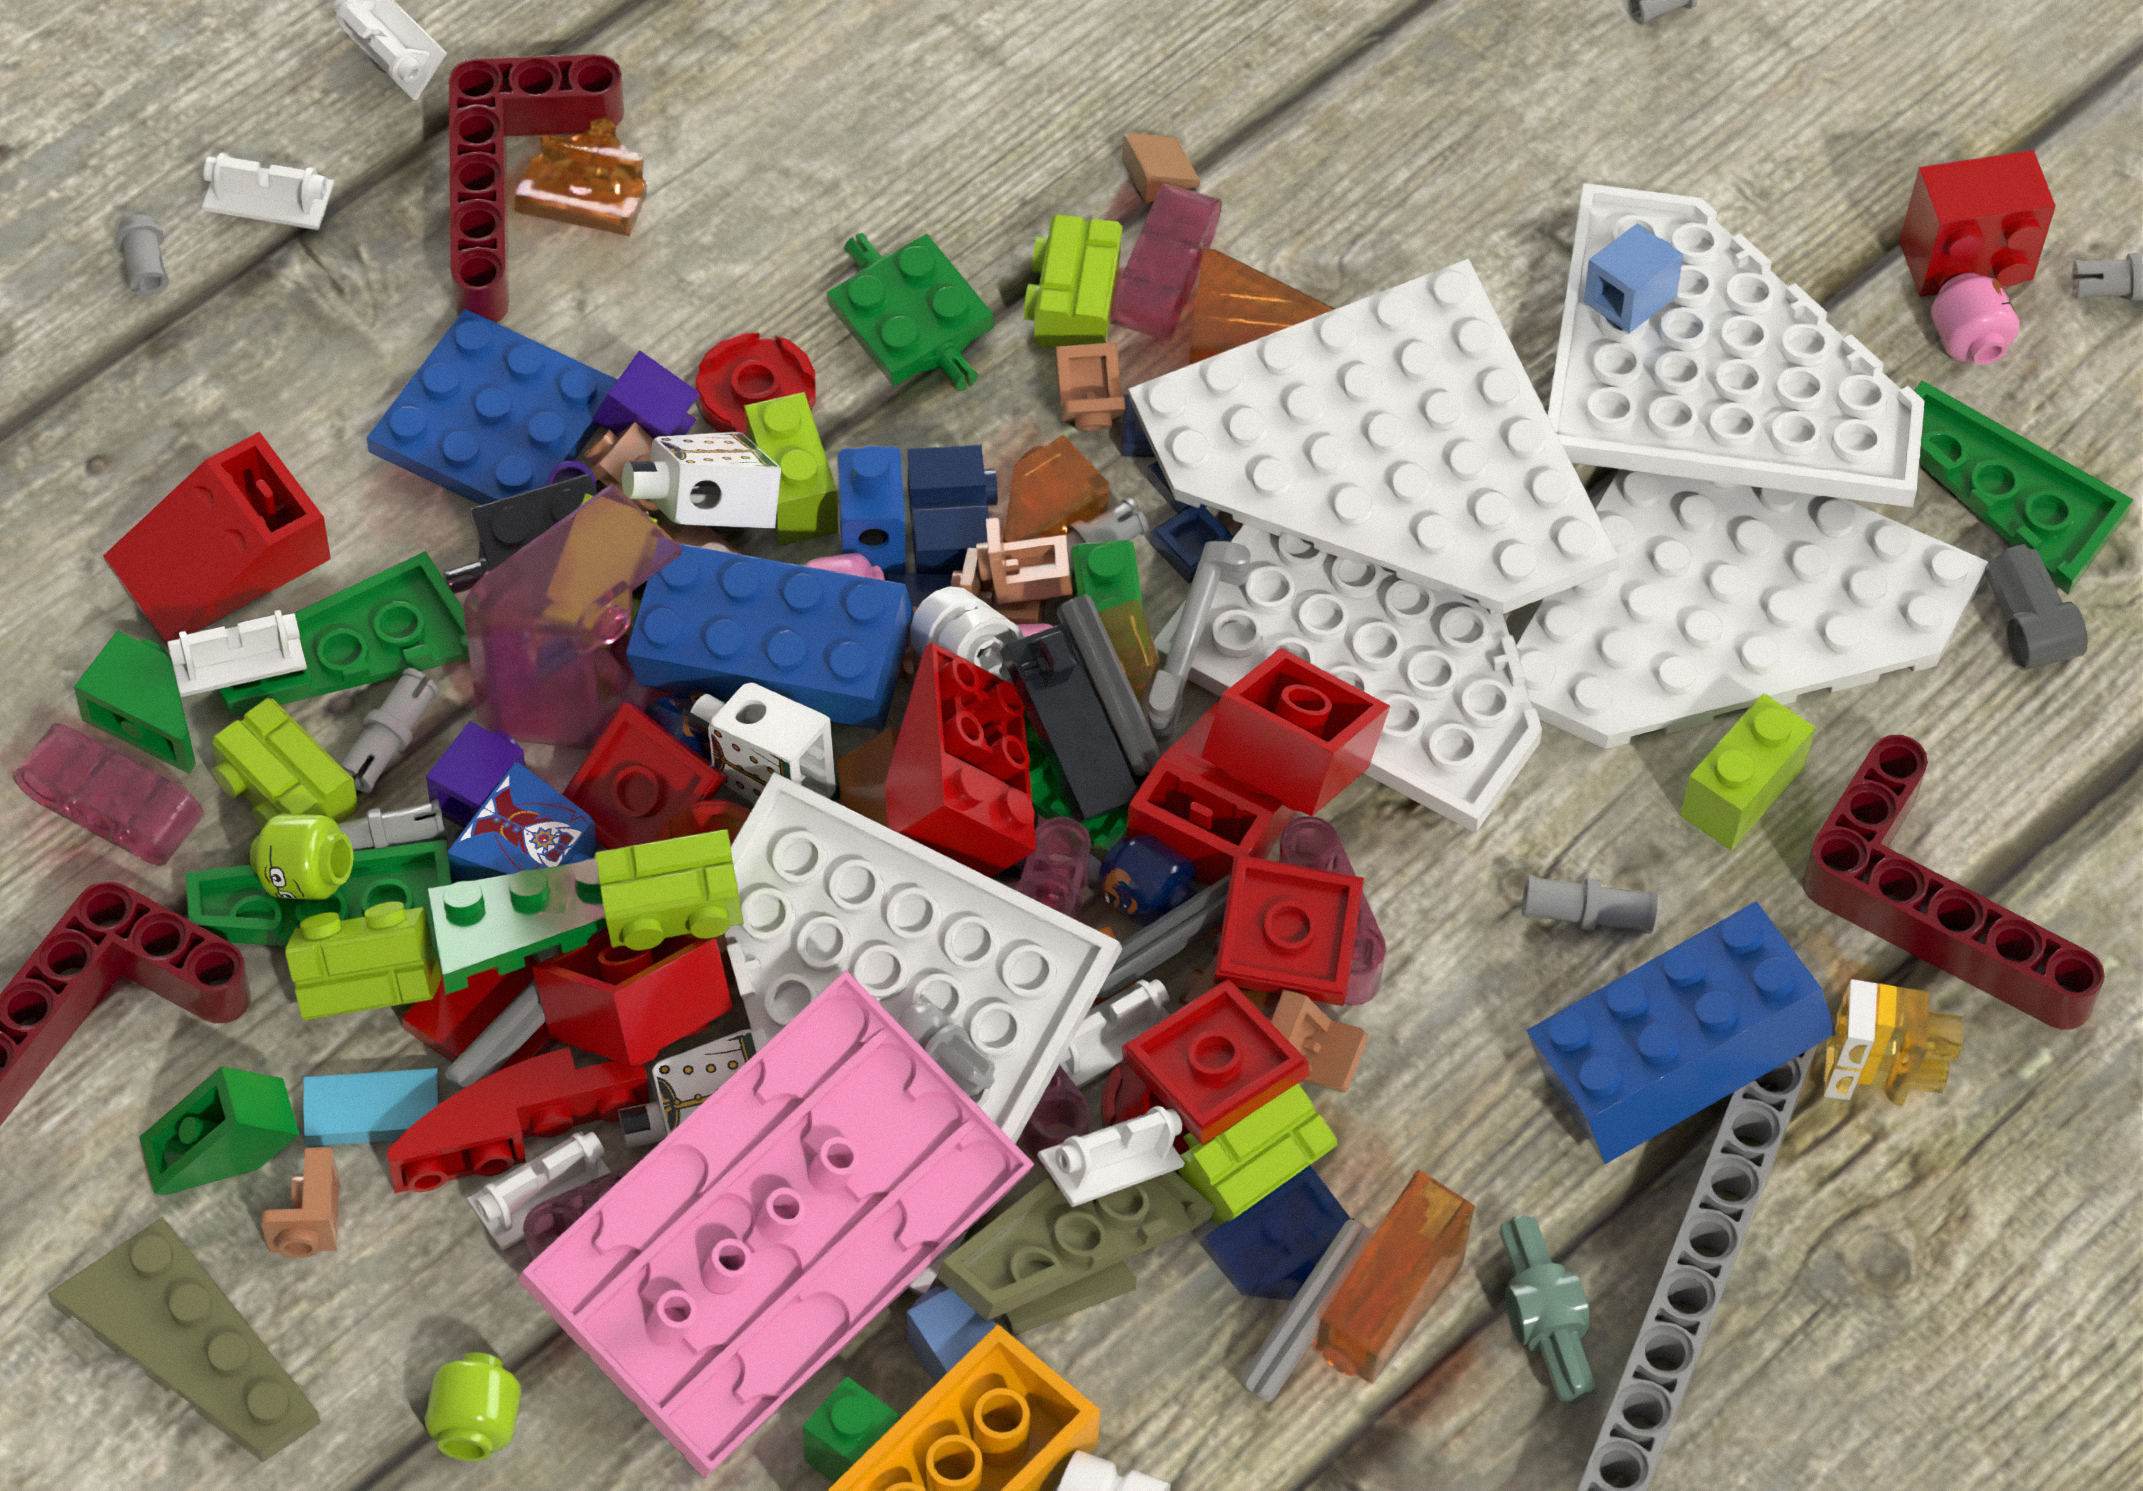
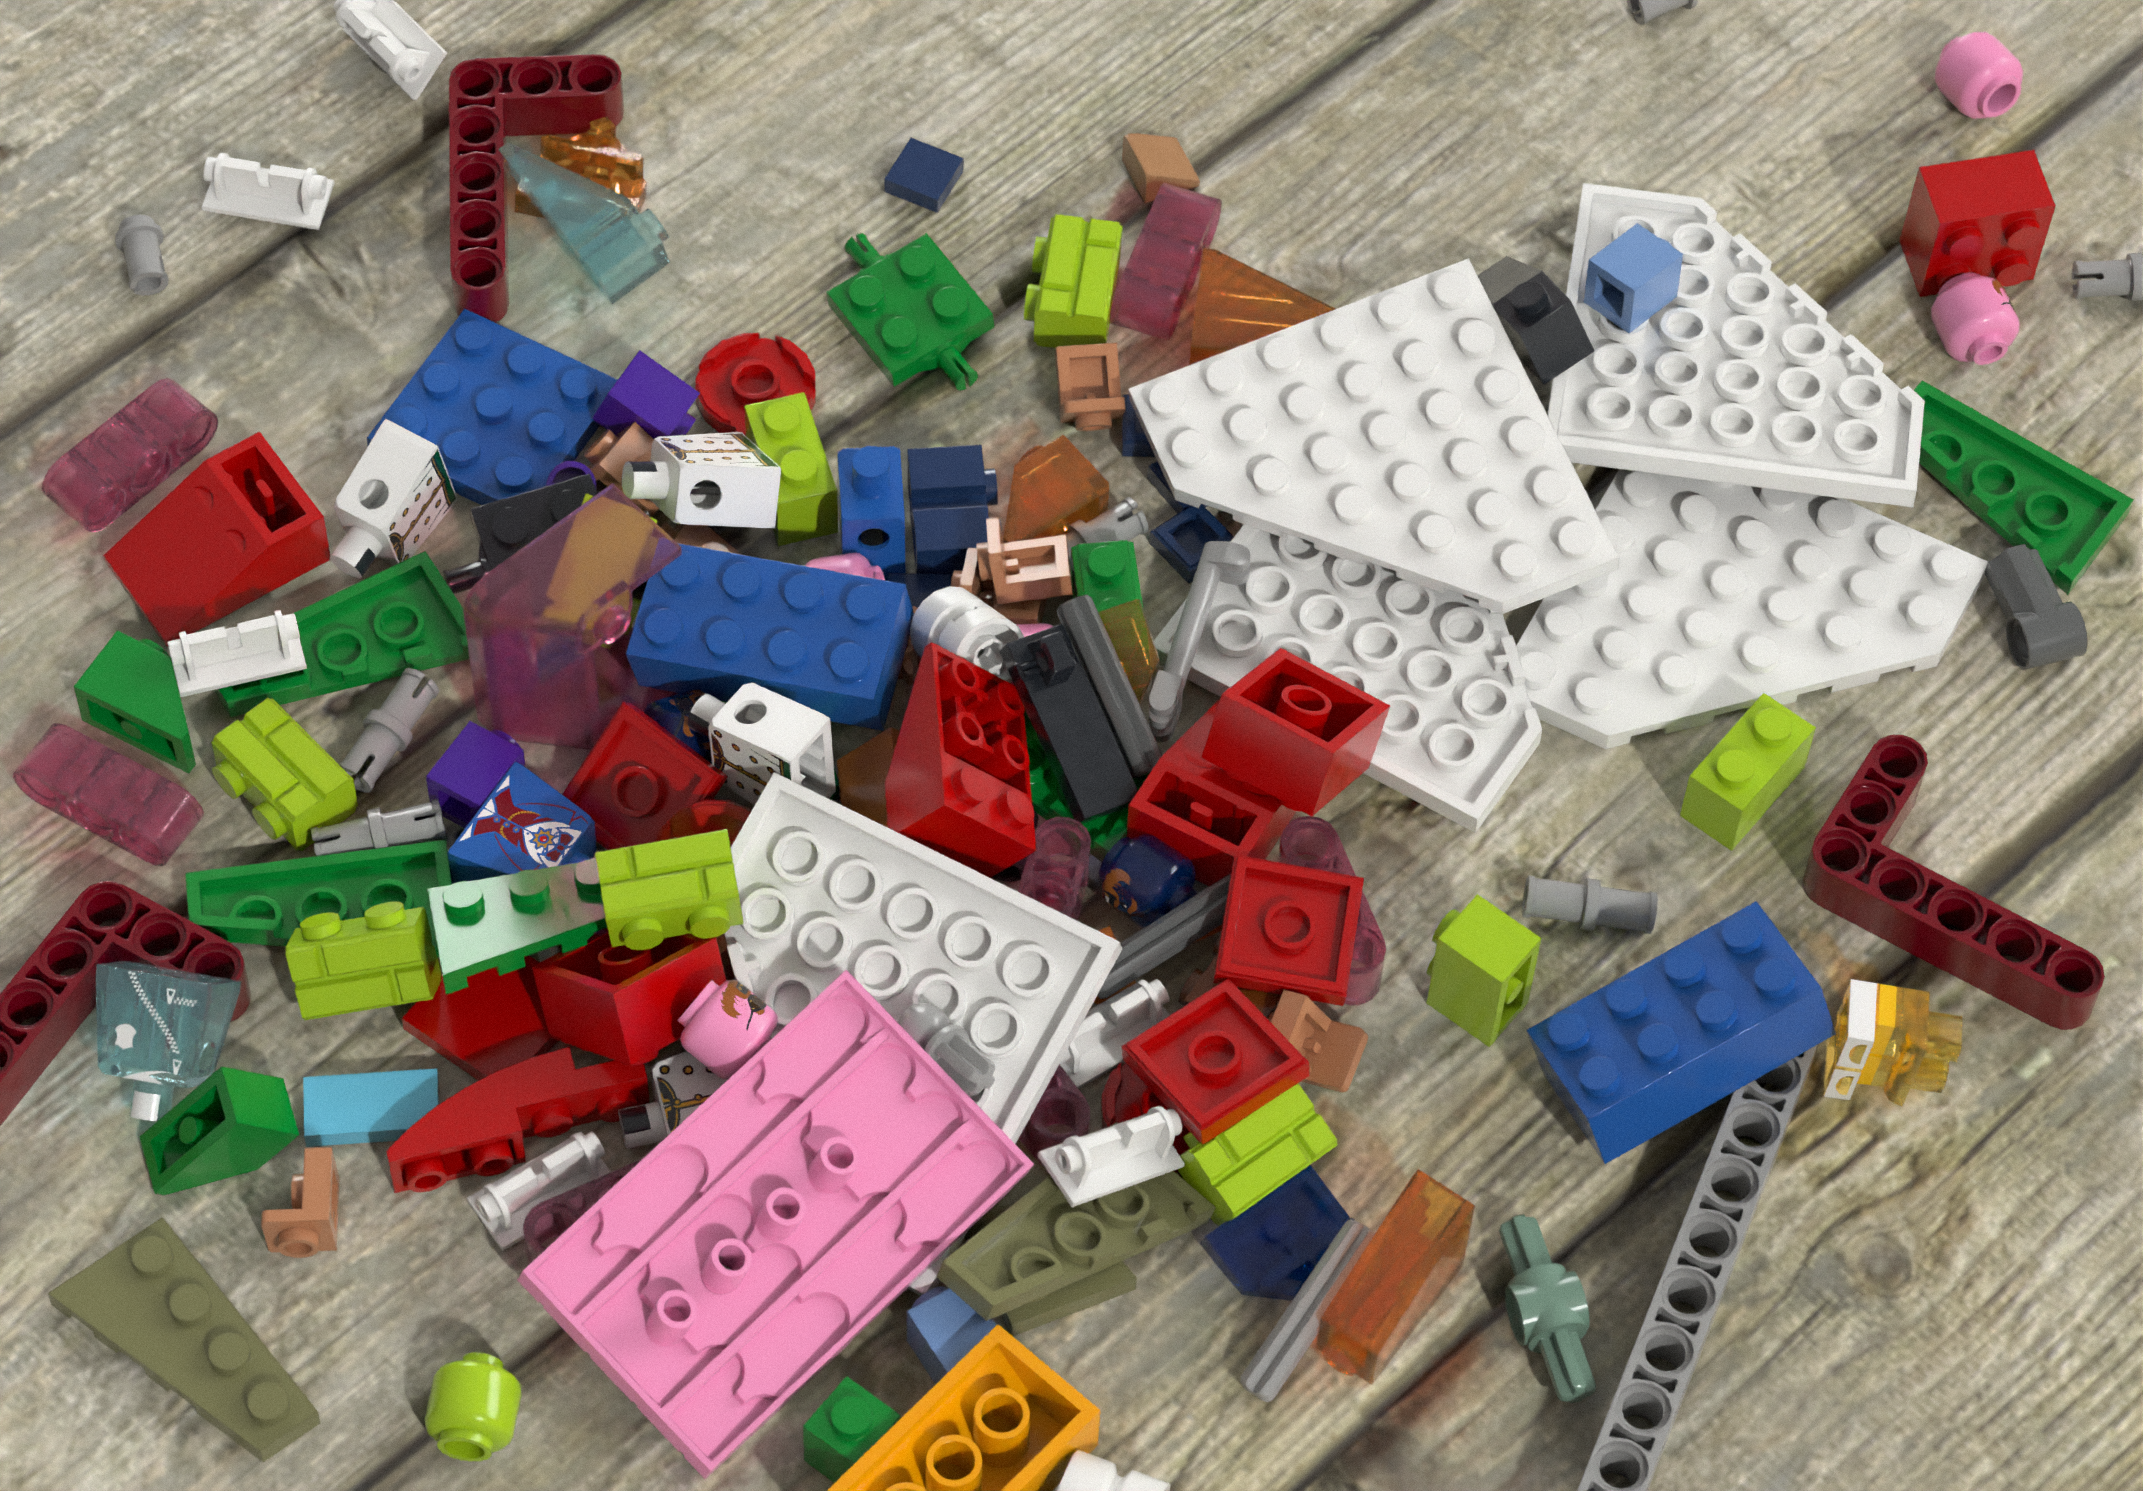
(130, 455): none -> clear pink beam
(160, 1029): none -> clear light blue torso
(301, 856): lime head -> none
(391, 500): none -> white torso
(498, 1040): light grey axle -> none
(594, 222): none -> clear light blue slope
(726, 1027): none -> bright pink head
(924, 175): none -> dark blue tile
(1482, 969): none -> lime brick
(1536, 318): none -> black slope
(1979, 75): none -> bright pink head

